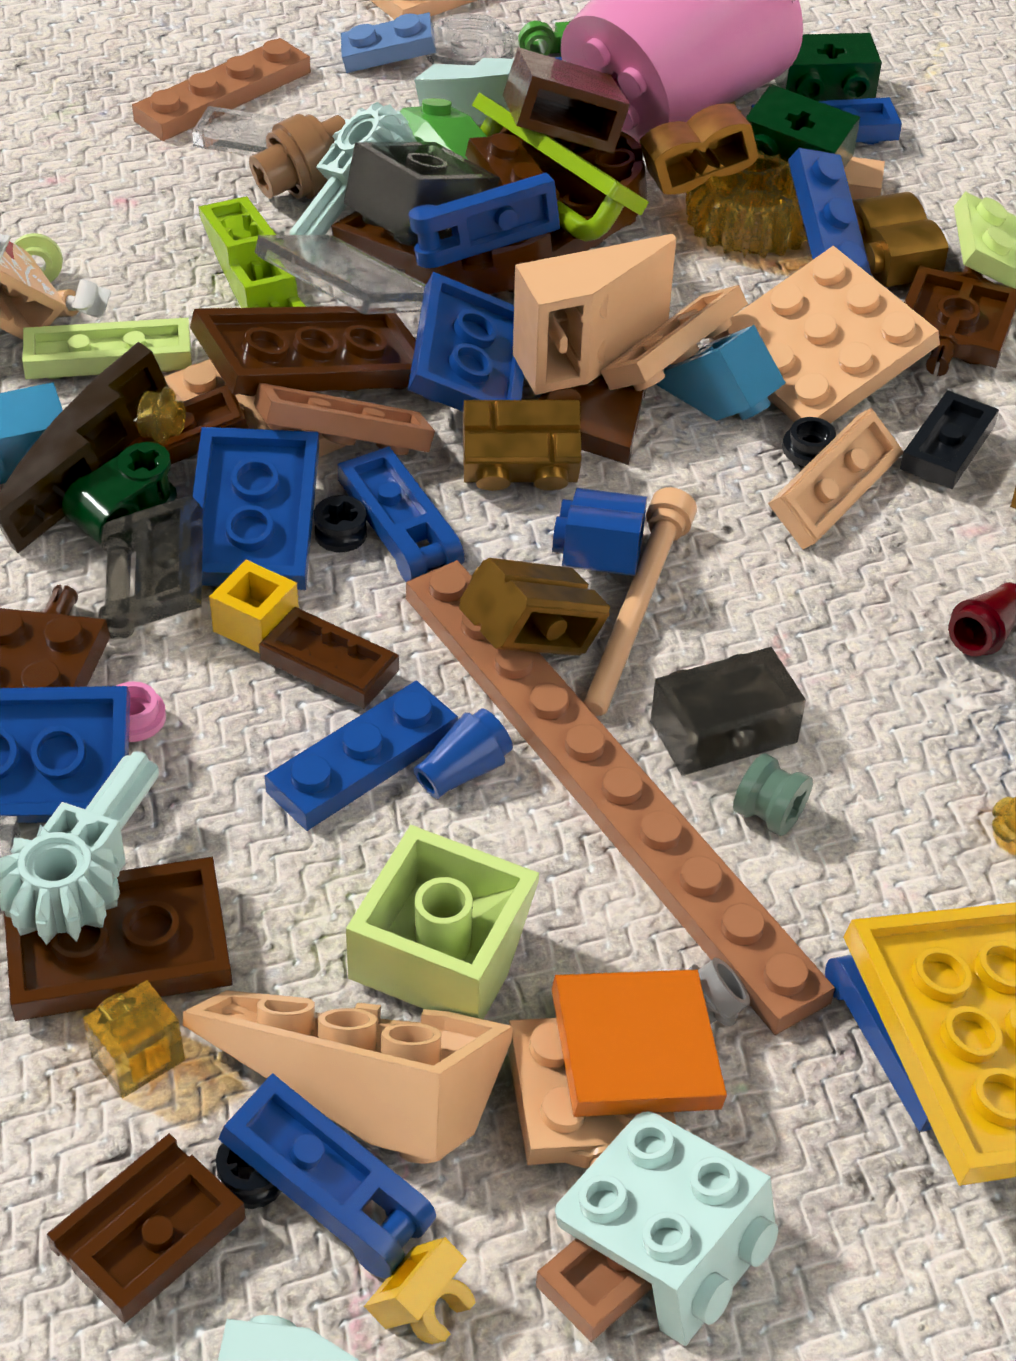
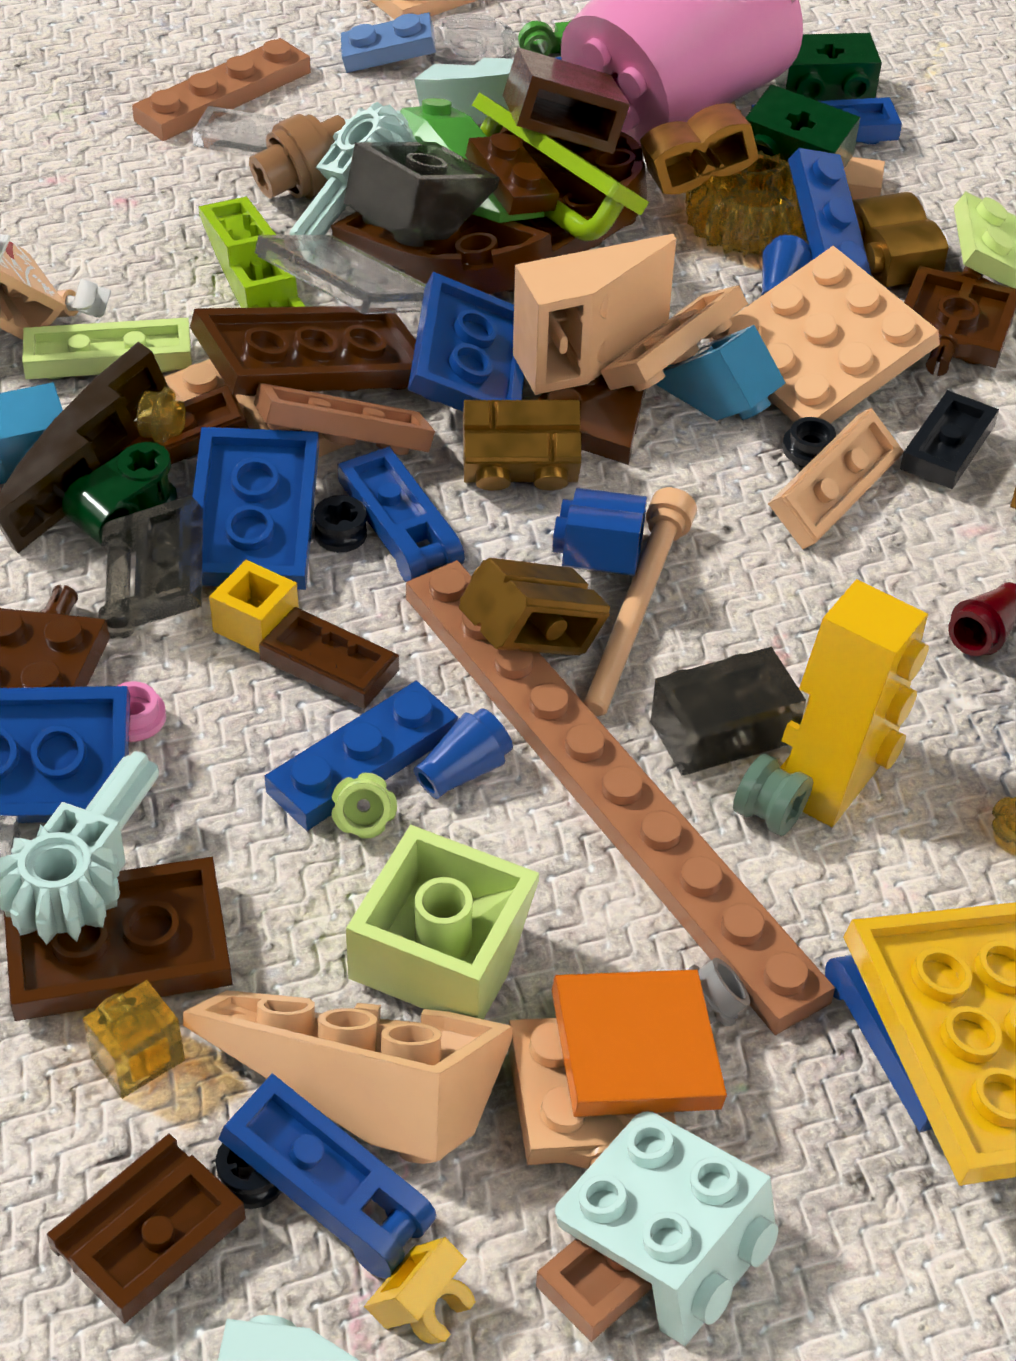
(45, 248): yellowish green plate -> none
(363, 823): none -> yellowish green plate
(485, 220): blue plate -> none
(782, 259): none -> blue cone
(857, 696): none -> yellow wedge

